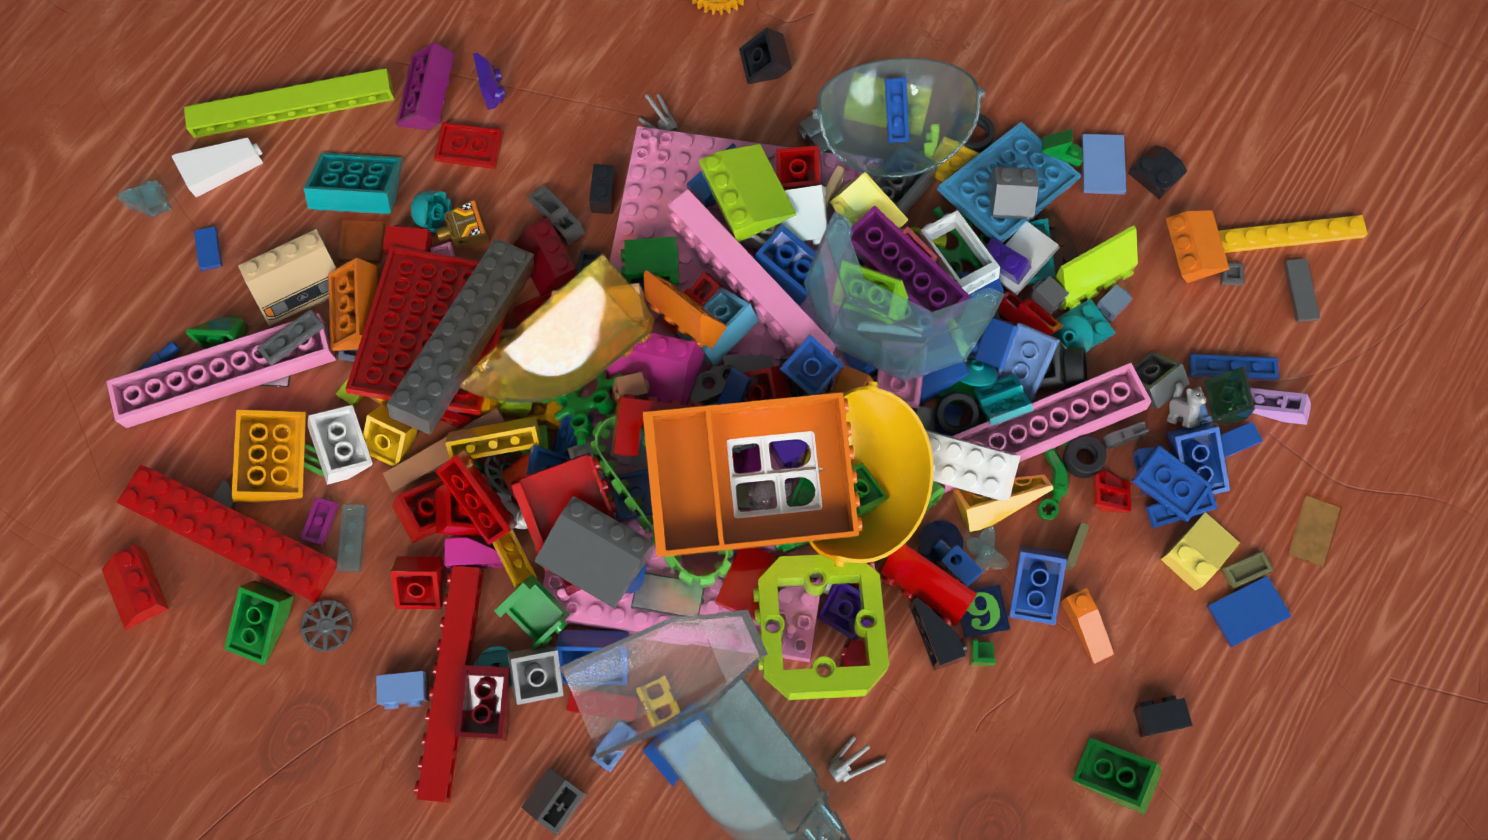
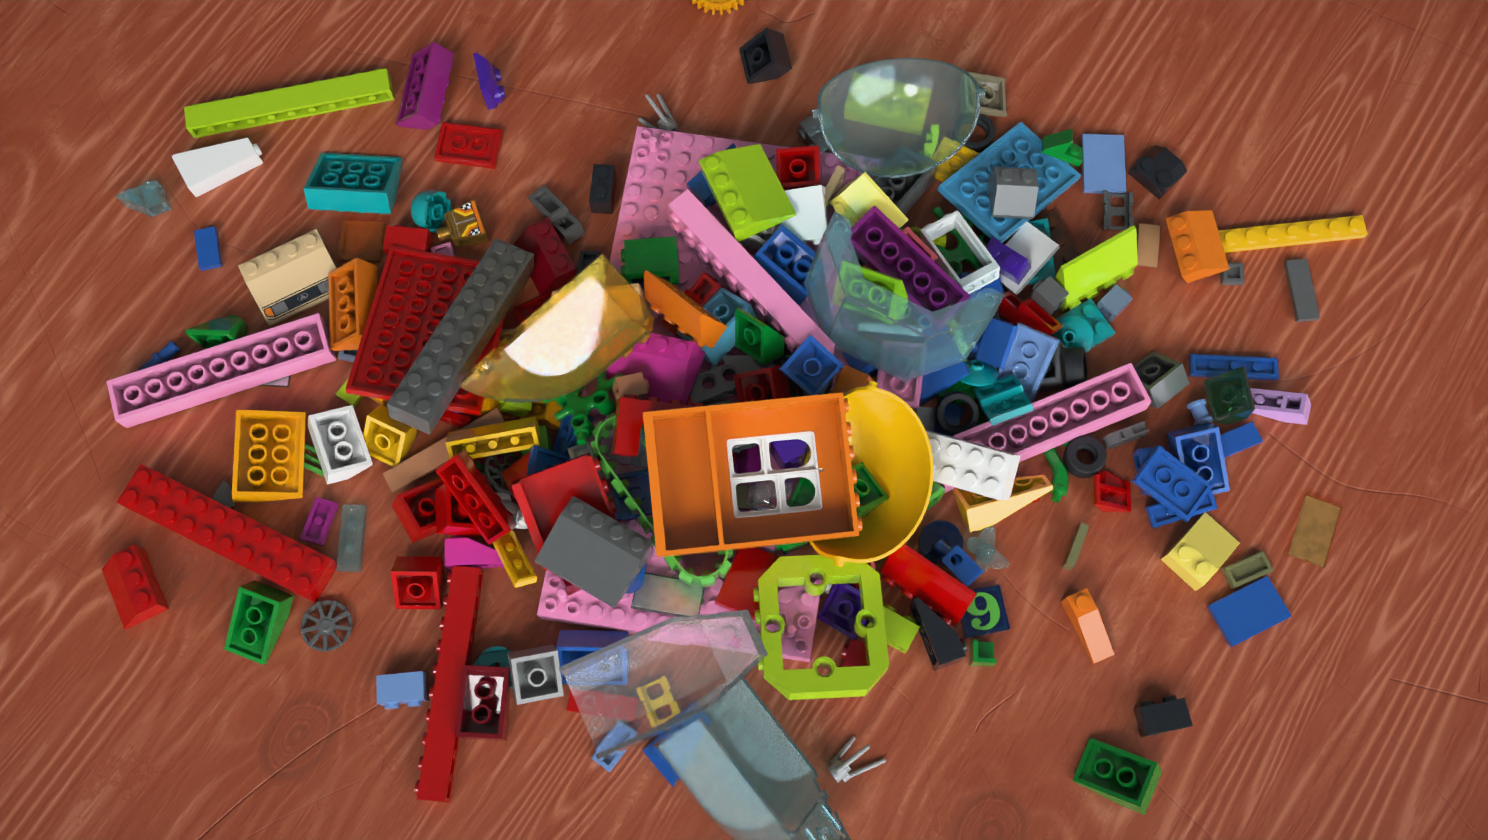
(291, 337): dark grey tile -> none
(535, 611): green panel -> none
(554, 801): dark grey slope -> none
(735, 387): blue tile -> none
(757, 338): none -> green slope
(896, 110): blue tile -> none
(899, 629): none -> lime brick
(995, 100): none -> dark tan slope
(1037, 584): blue slope -> none
(1042, 505): green bush -> none
(1124, 212): none -> dark grey piece
(1148, 244): none -> medium nougat slope
(1186, 409): light grey animal -> none

